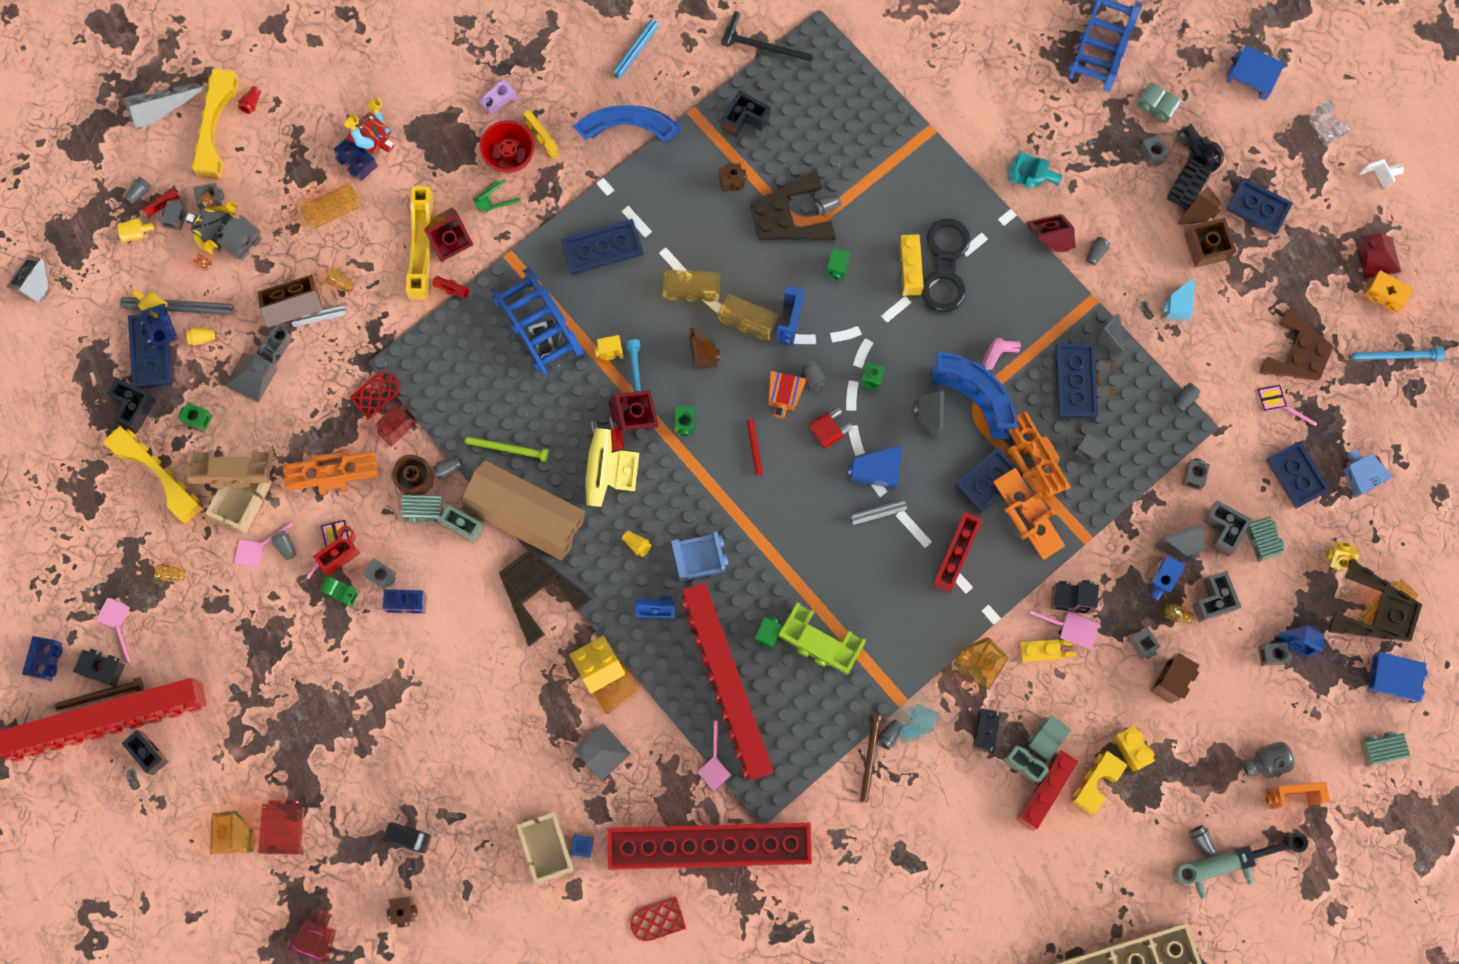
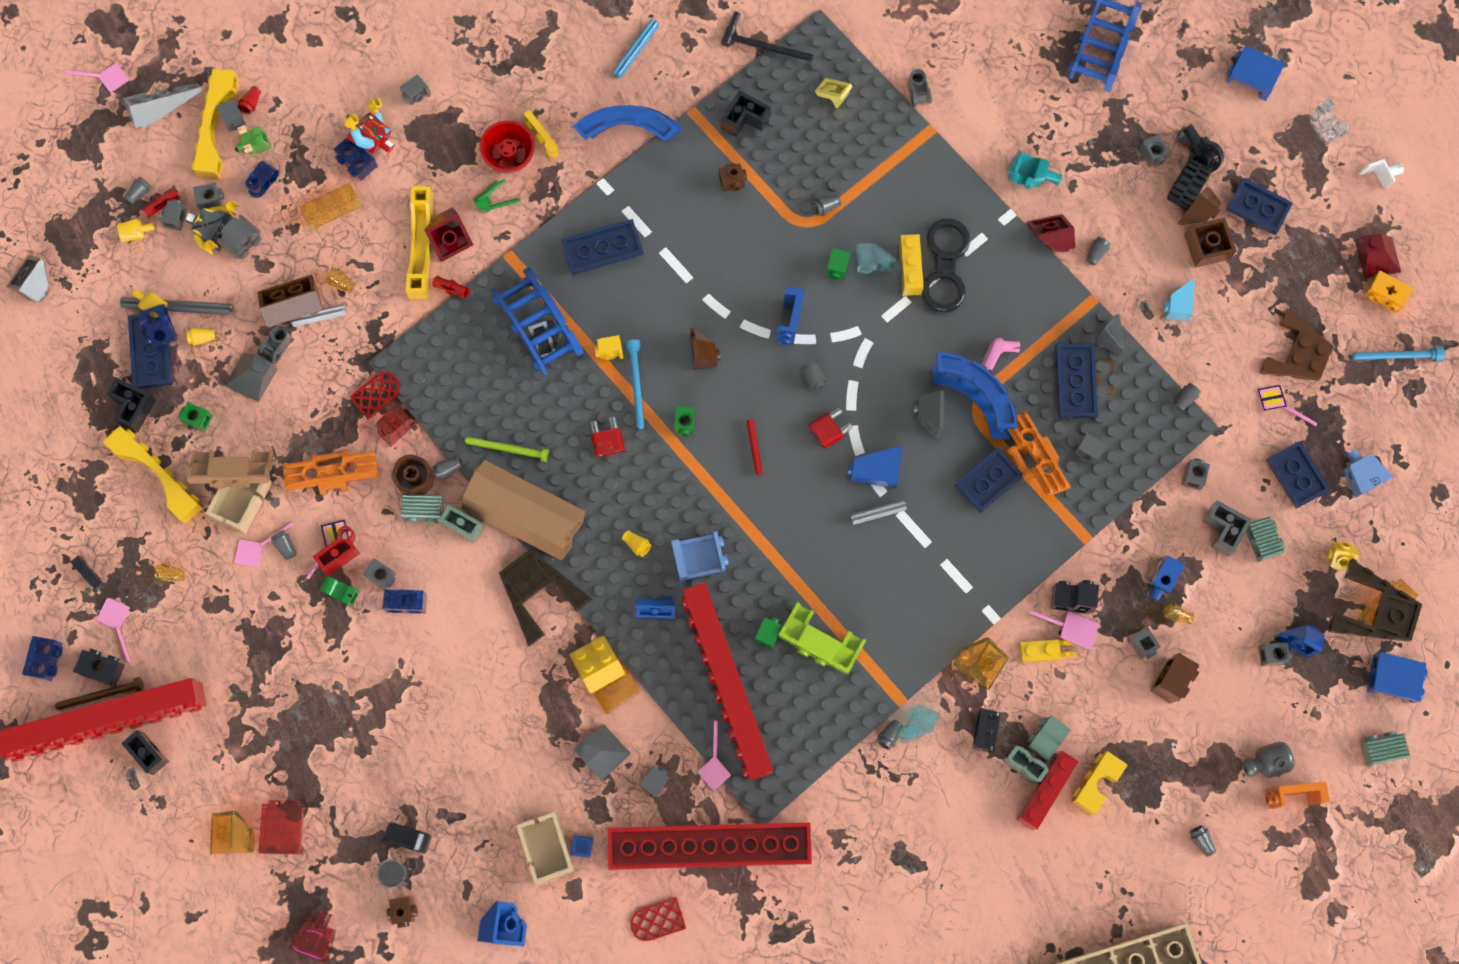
(86, 571): none -> black beam
(111, 77): none -> bright pink piece
(202, 262): clear orange bush -> none
(207, 200): clear orange bush -> none
(231, 115): none -> dark grey brick
(253, 140): none -> bright green piece
(261, 178): none -> clear blue piece
(392, 874): none -> pearl dark grey piece
(414, 90): none -> dark grey brick
(498, 97): lavender leg -> none
(502, 925): none -> blue slope
(606, 468): light yellow plate -> none
(633, 410): dark red slope -> none
(655, 781): none -> dark grey brick
(691, 285): clear yellow brick -> none
(748, 317): clear yellow brick -> none
(774, 217): dark brown wing -> none
(784, 392): torso -> none
(834, 90): none -> light yellow slope
(870, 757): reddish brown bar -> none
(872, 376): green brick -> none
(873, 257): none -> clear light blue slope
(919, 91): none -> dark grey piece
(957, 553): red brick -> none
(1033, 511): orange piece -> none
(1133, 748): yellow brick -> none
(1158, 103): sand green brick -> none
(1183, 544): dark grey slope -> none
(1221, 598): dark grey brick -> none
(1234, 860): sand green piece -> none

